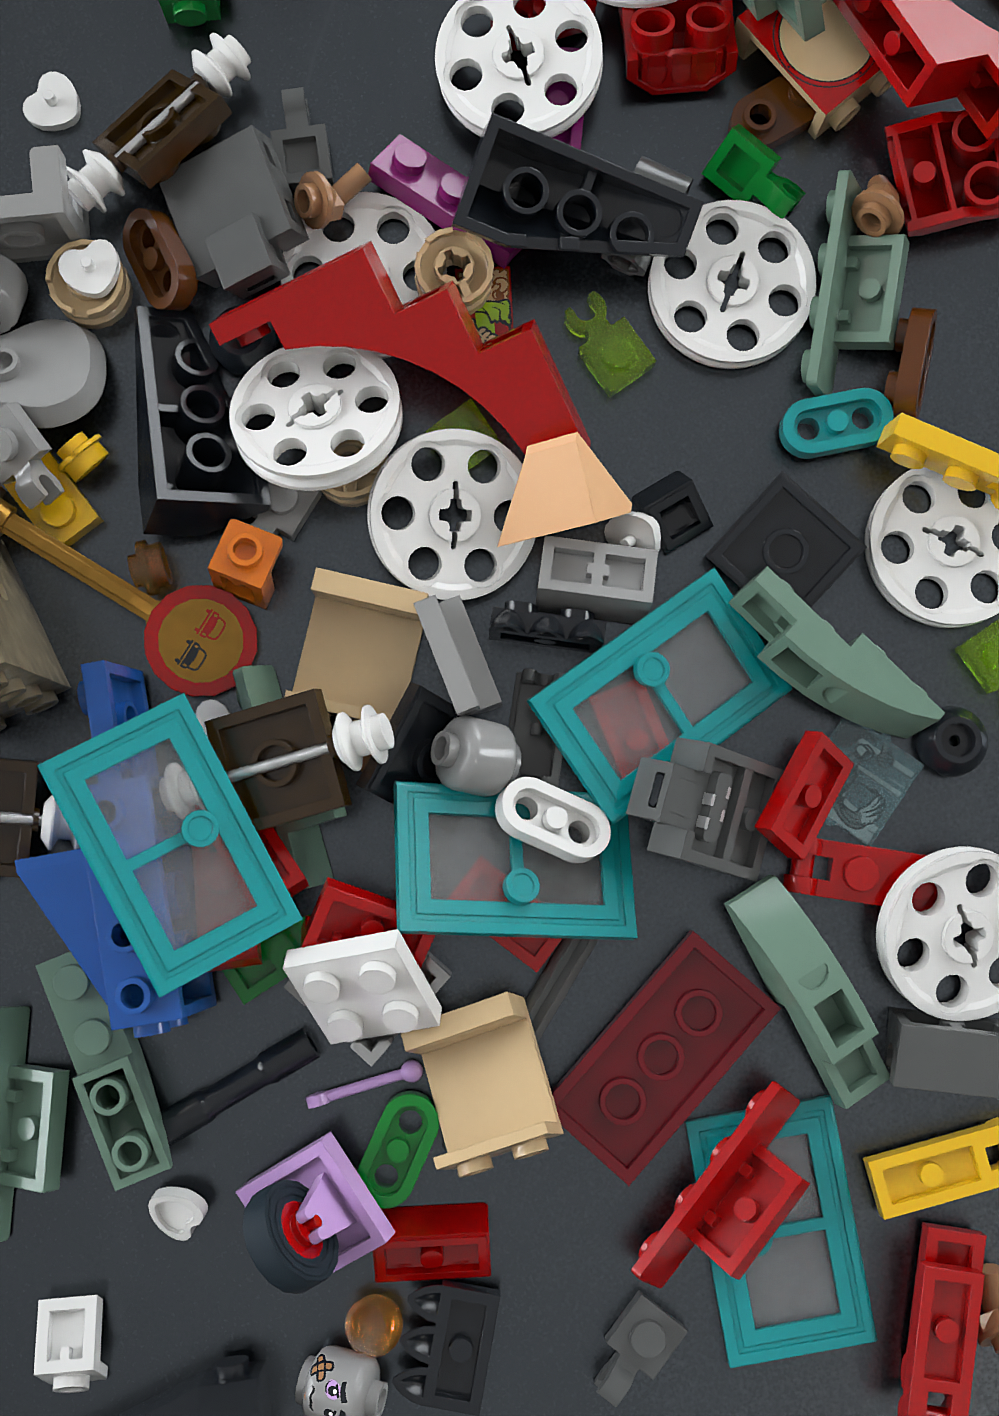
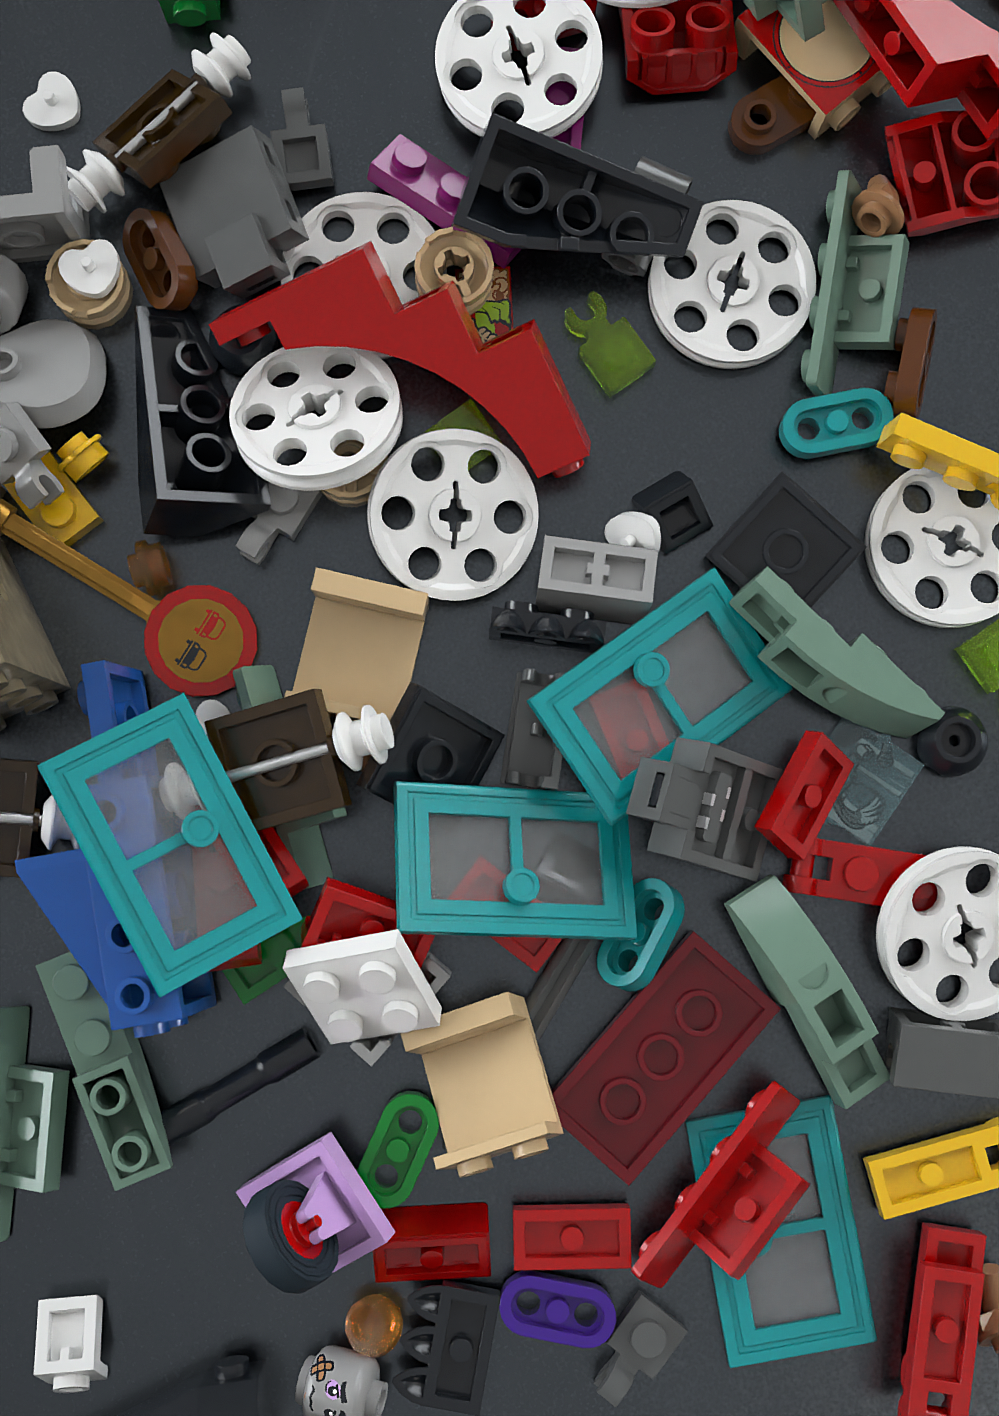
(177, 1211): white piece -> none
(245, 562): orange bracket -> none
(322, 203): medium nougat plate -> none
(410, 1072): lavender hinge -> none
(458, 655): light grey slope -> none
(476, 756): light grey head -> none
(550, 817): white plate -> none
(554, 1314): none -> dark purple plate
(561, 490): light nougat slope -> none
(572, 1236): none -> red plate
(652, 937): none -> teal plate
(745, 171): green plate -> none

